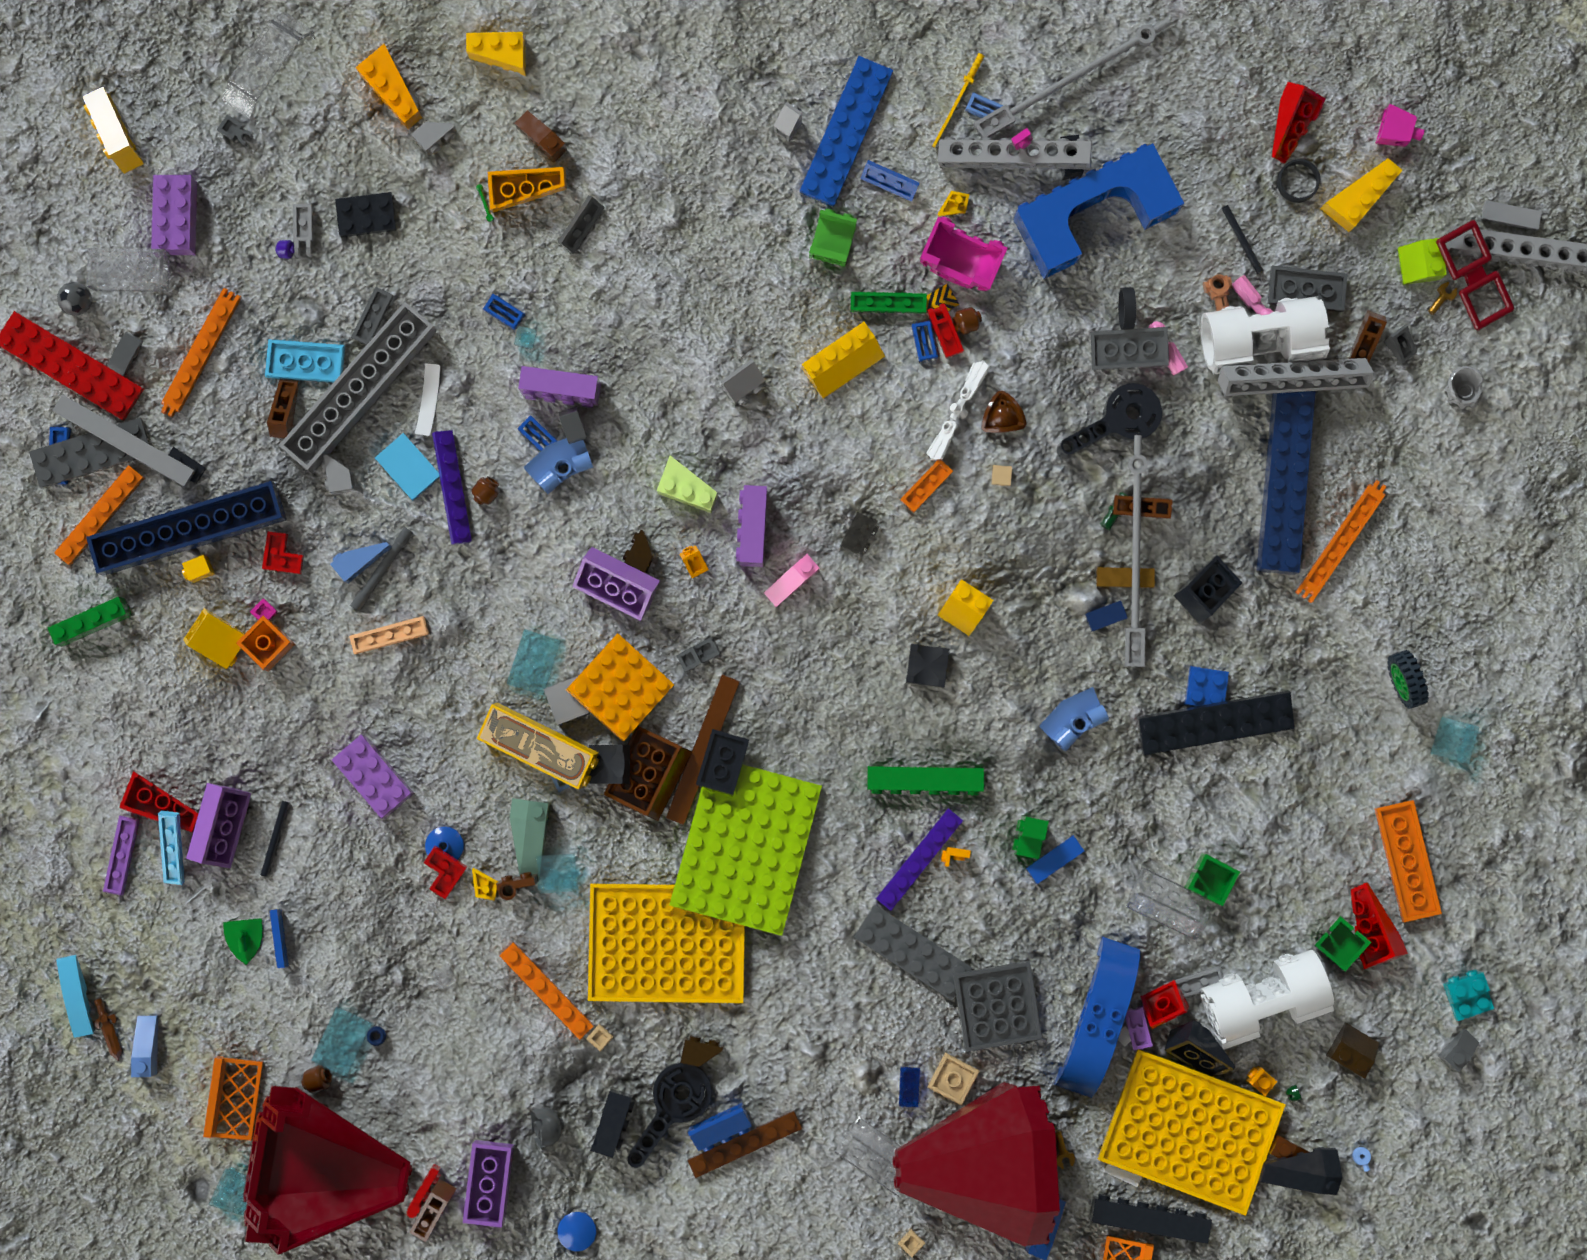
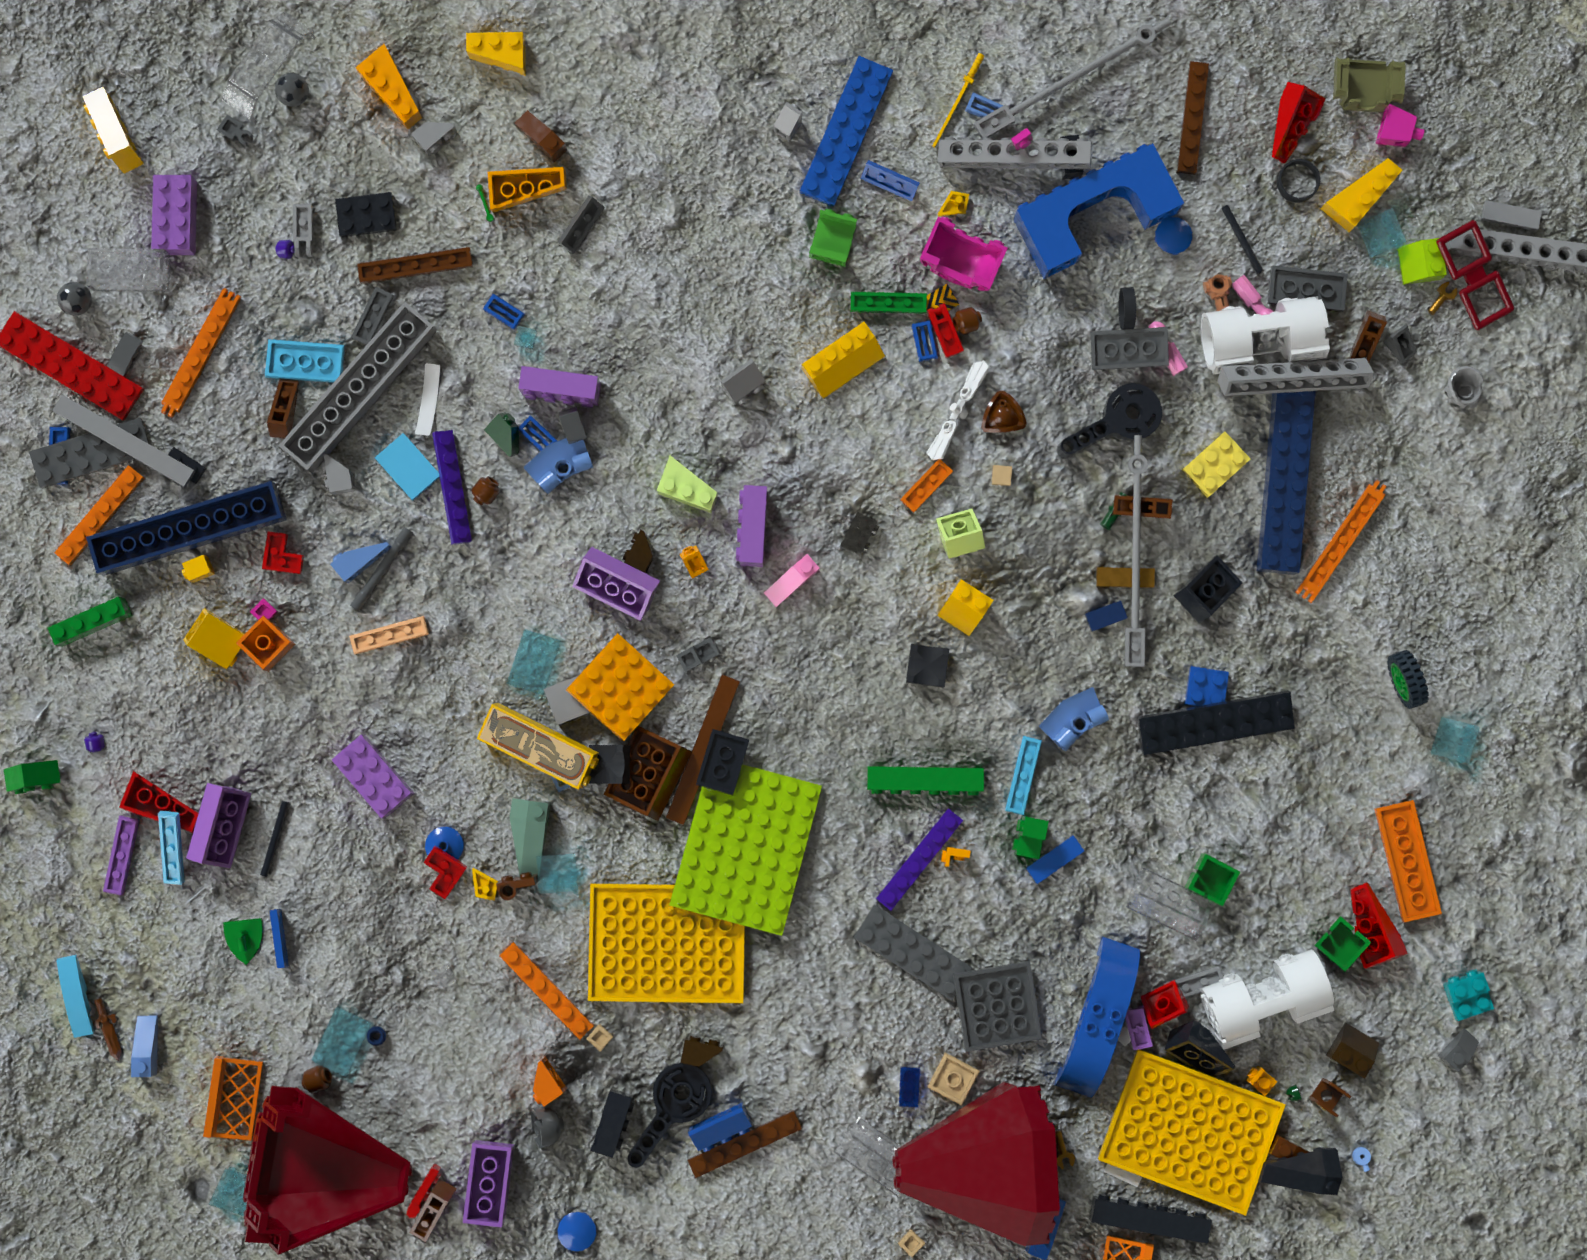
(27, 776): none -> green brick
(94, 742): none -> dark purple piece
(291, 89): none -> dark grey piece
(415, 265): none -> reddish brown plate
(504, 433): none -> dark green slope
(547, 1083): none -> orange slope
(960, 533): none -> yellowish green slope
(1023, 775): none -> medium azure tile
(1173, 235): none -> blue dish
(1192, 117): none -> reddish brown plate
(1216, 464): none -> light yellow plate
(1336, 1092): none -> reddish brown piece
(1368, 84): none -> olive piece
(1381, 233): none -> clear light blue hinge

